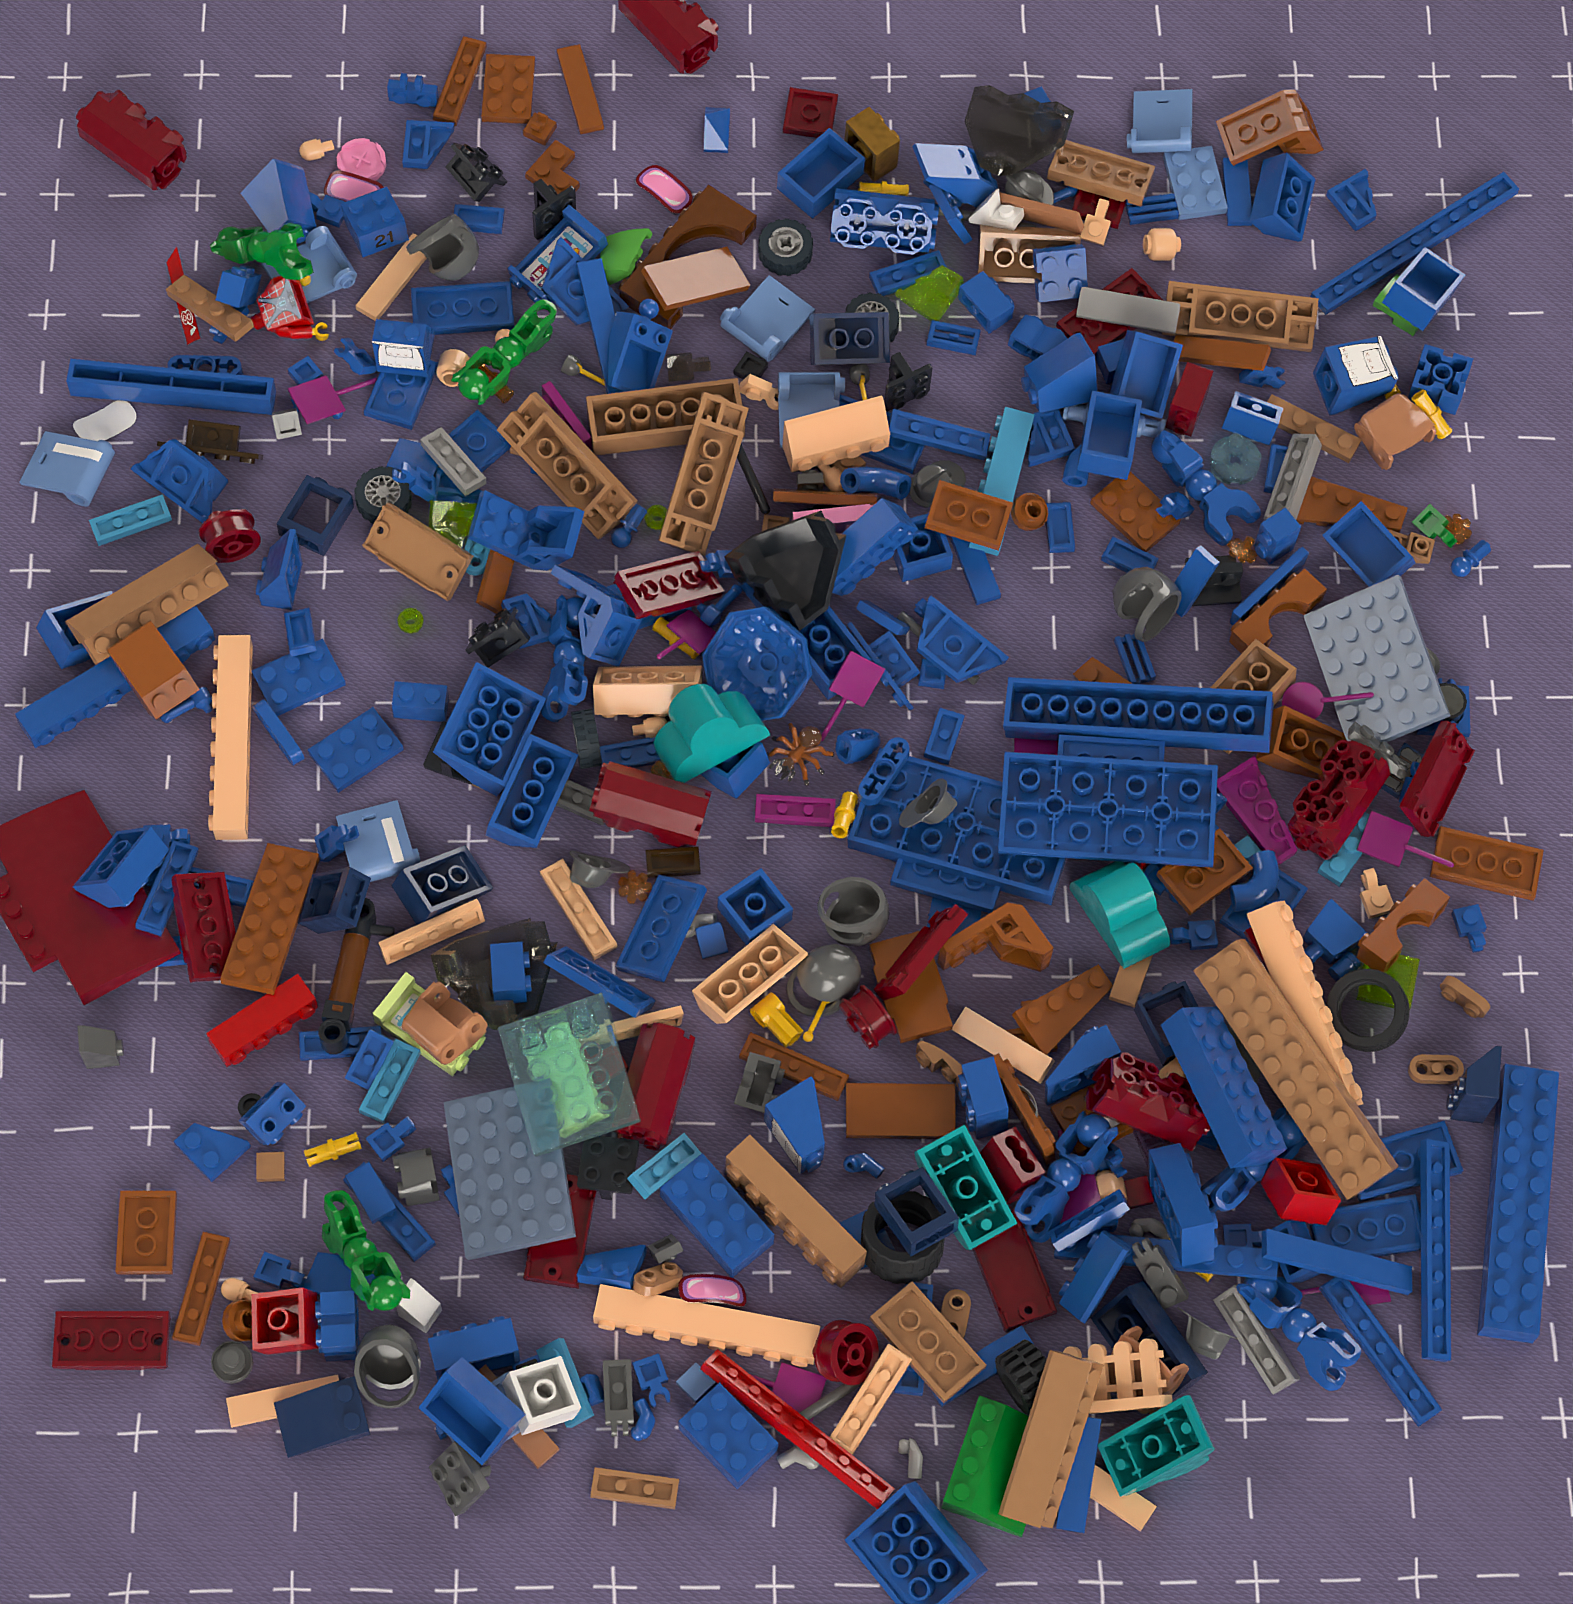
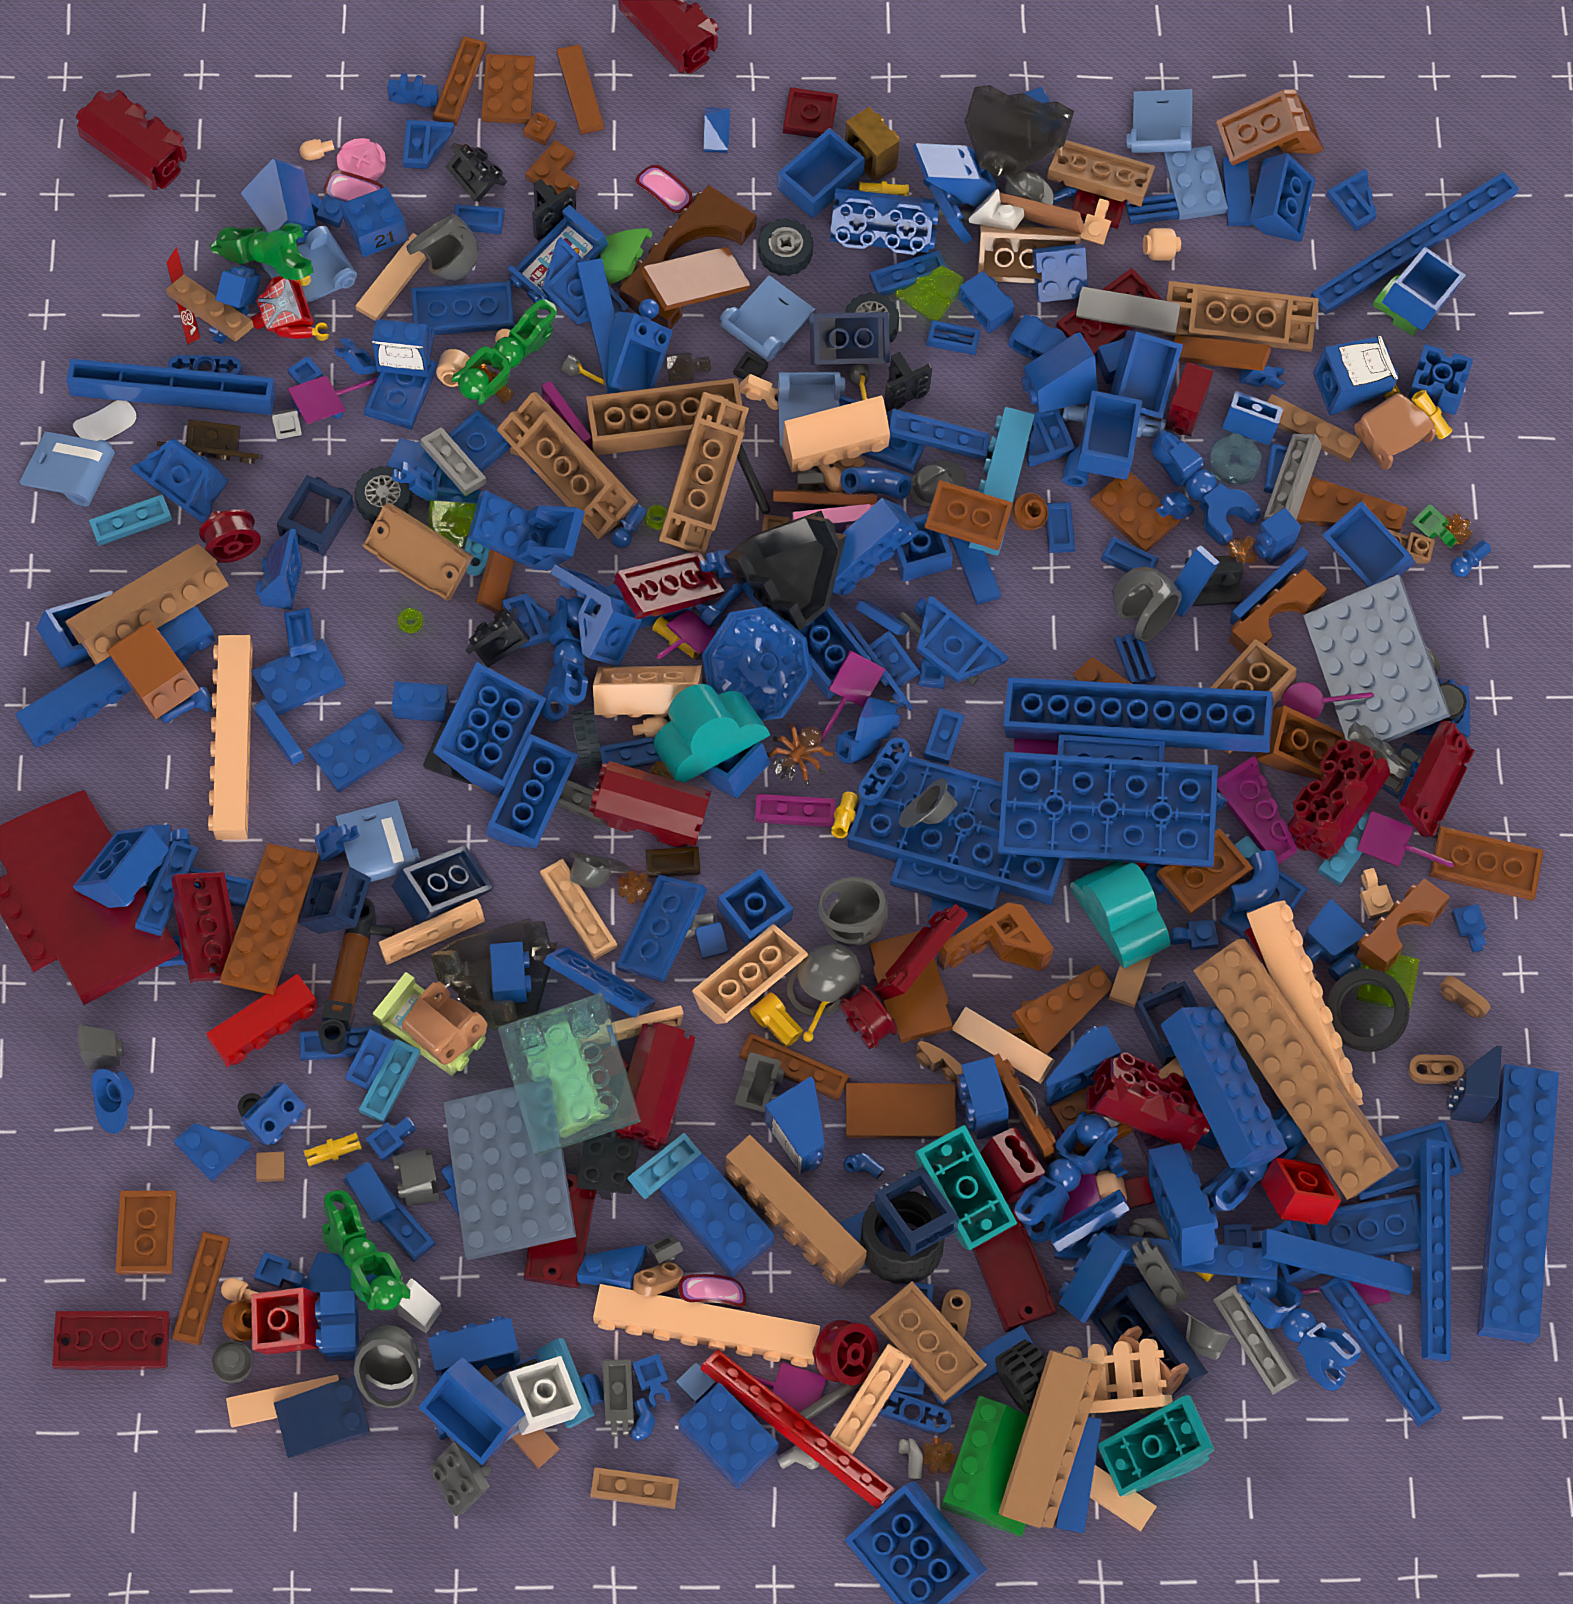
(111, 1097): none -> blue piece
(877, 720): none -> blue slope
(916, 1423): none -> blue beam
(938, 1461): none -> clear orange plant

